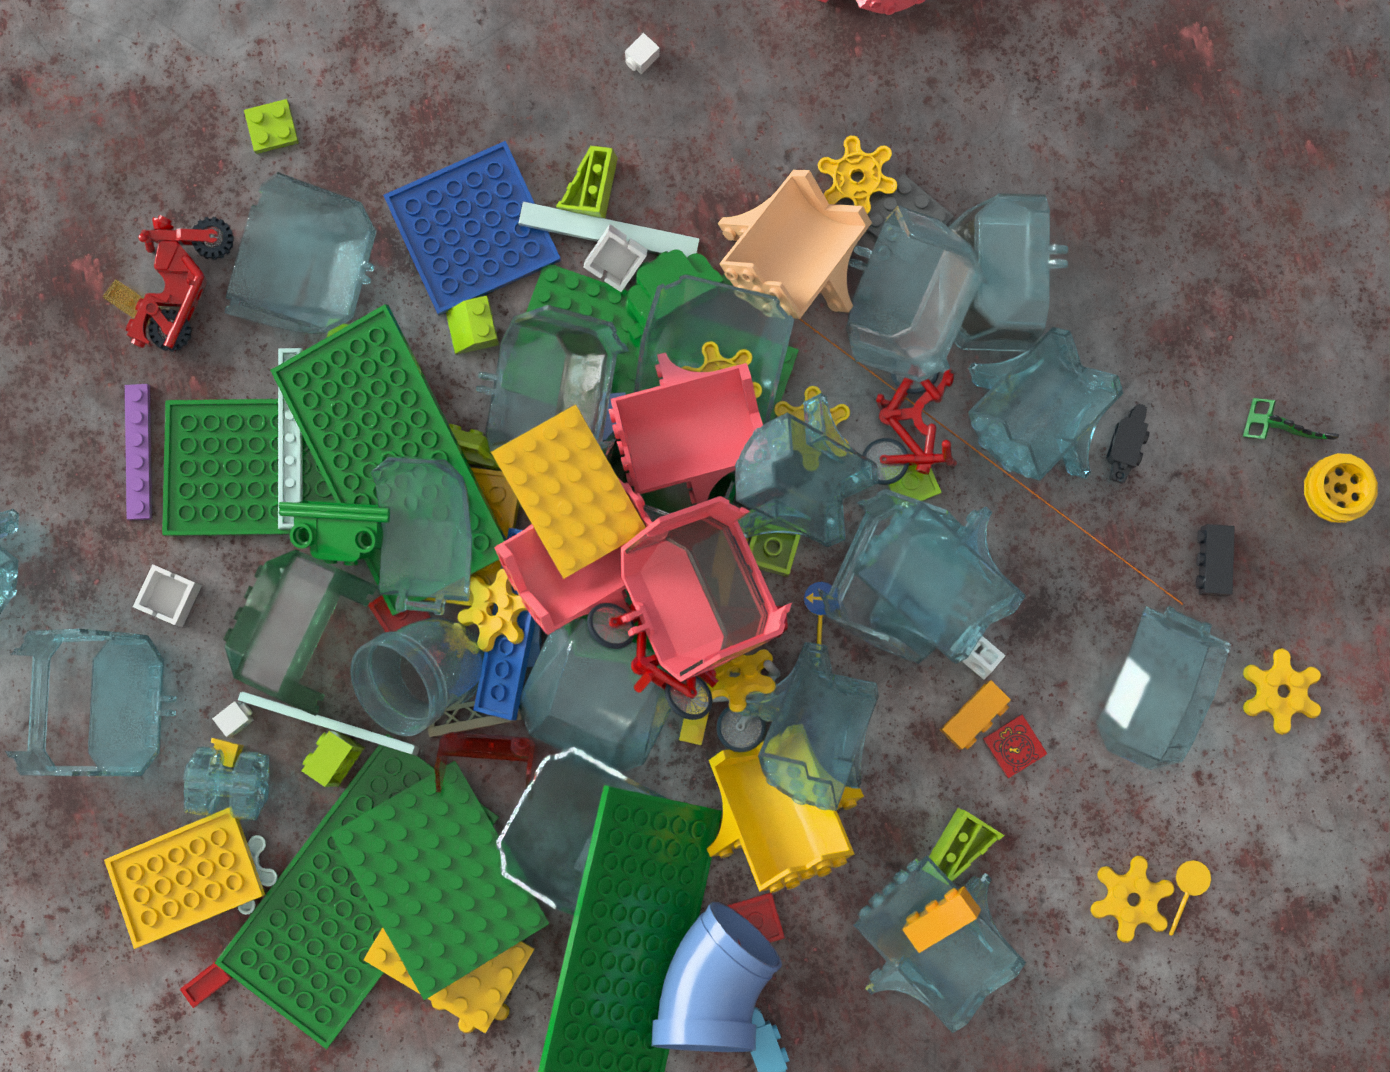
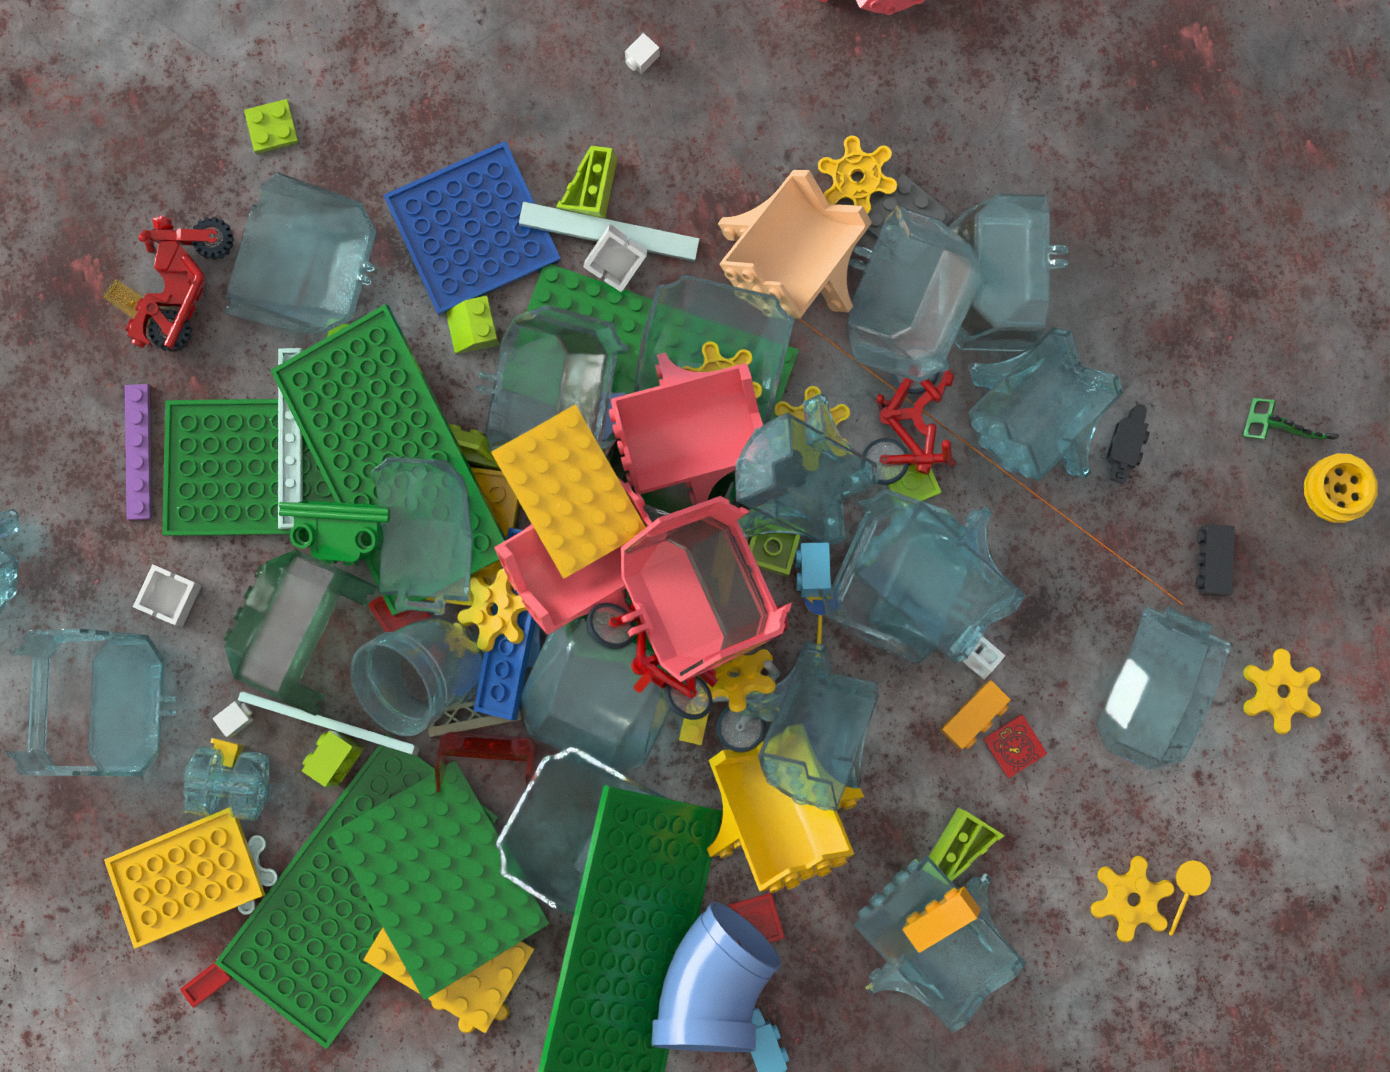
(664, 270): green brick -> none
(814, 569): none -> medium azure brick

